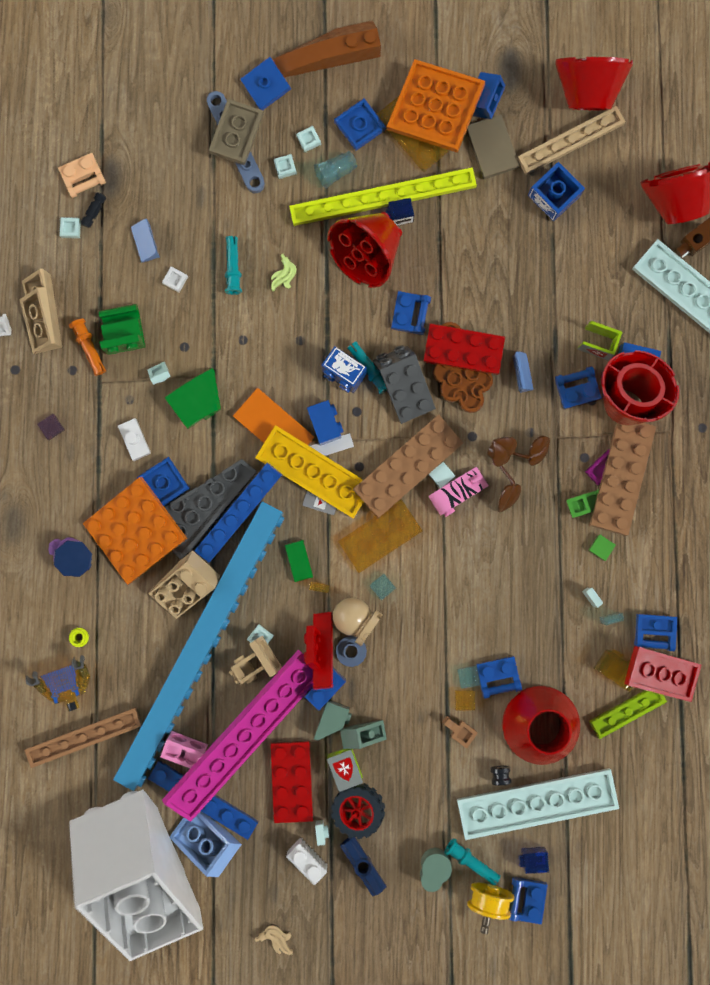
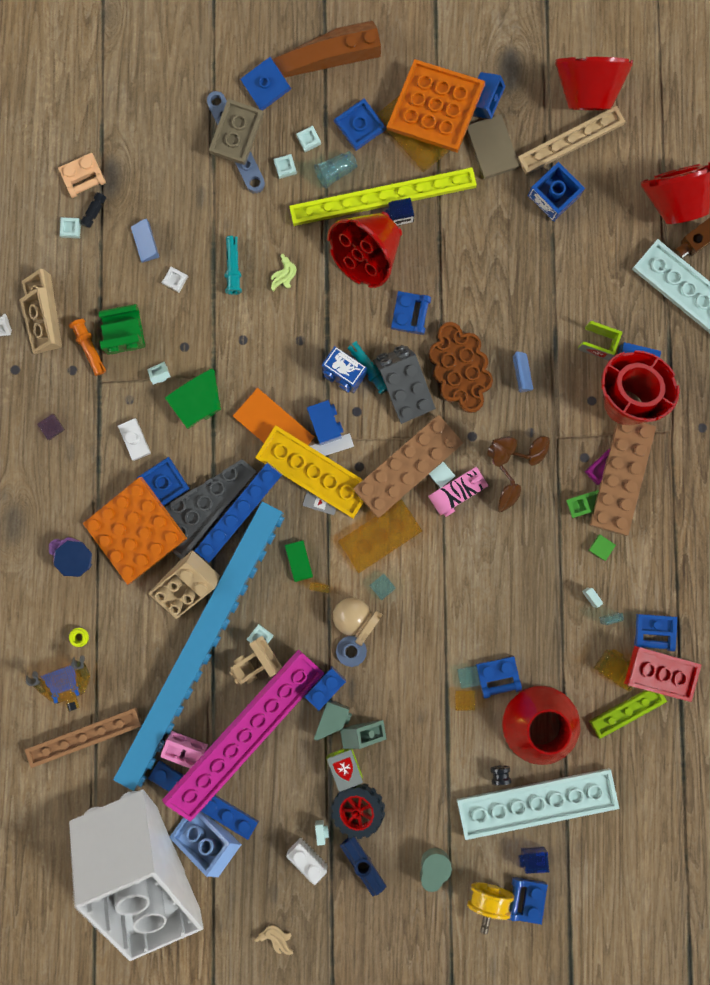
(291, 782): red plate -> none
(320, 650): red bracket -> none
(461, 732): medium nougat plate -> none
(464, 349): red plate -> none
(466, 858): teal pin -> none
(578, 394): blue plate -> none

